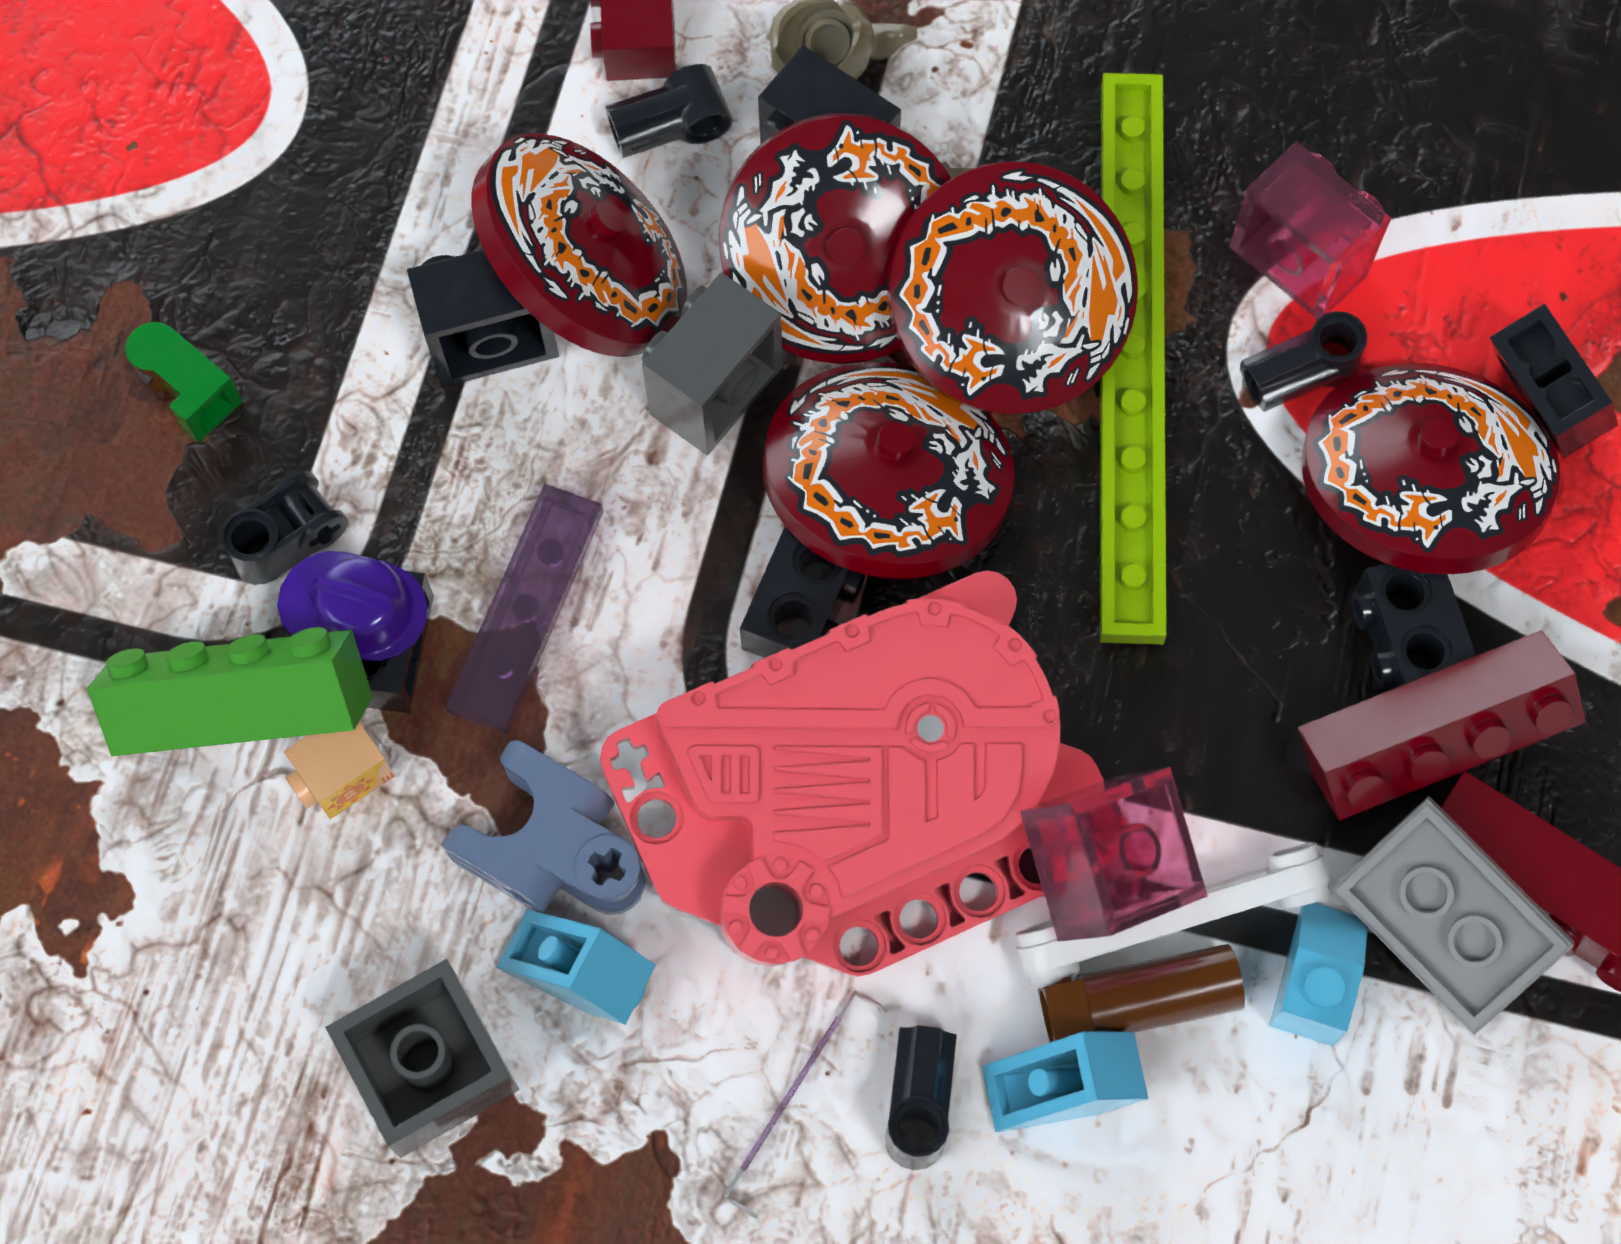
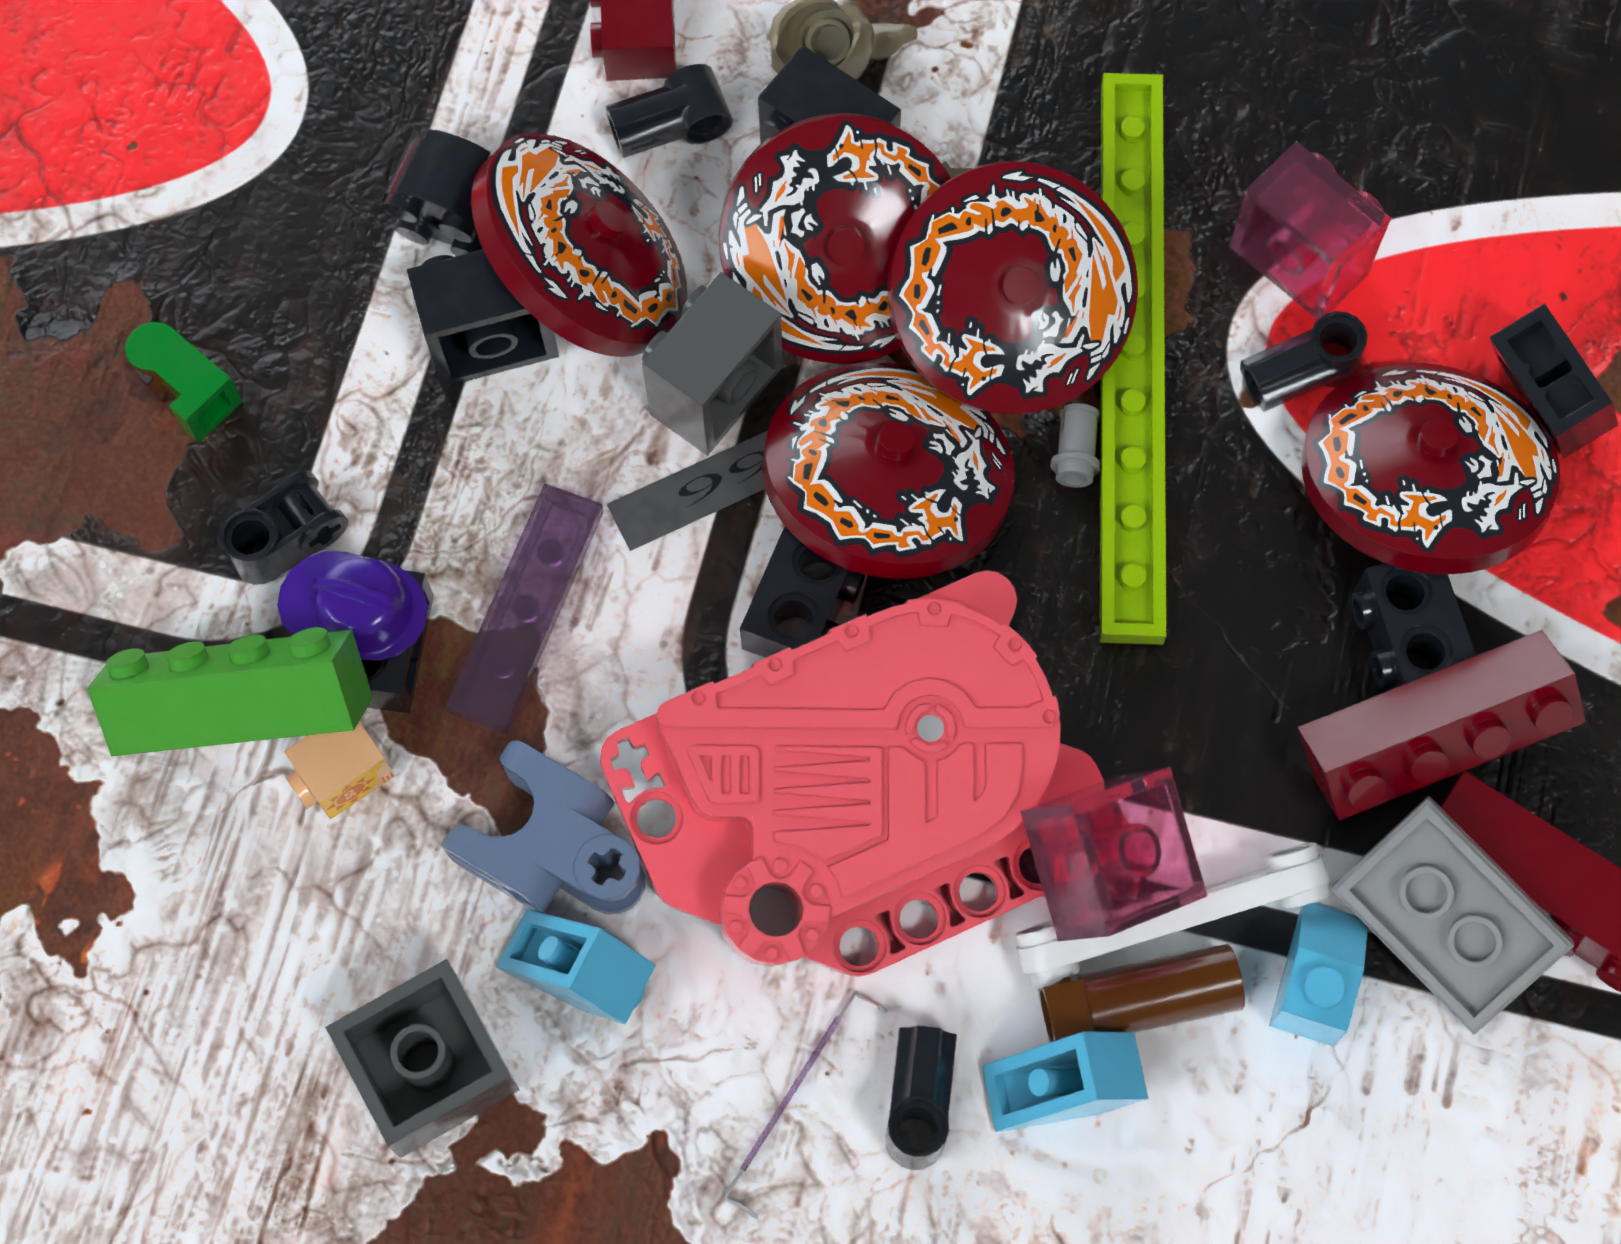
(434, 190): none -> black brick
(690, 493): none -> flat silver sticker
(1077, 446): none -> light grey pin

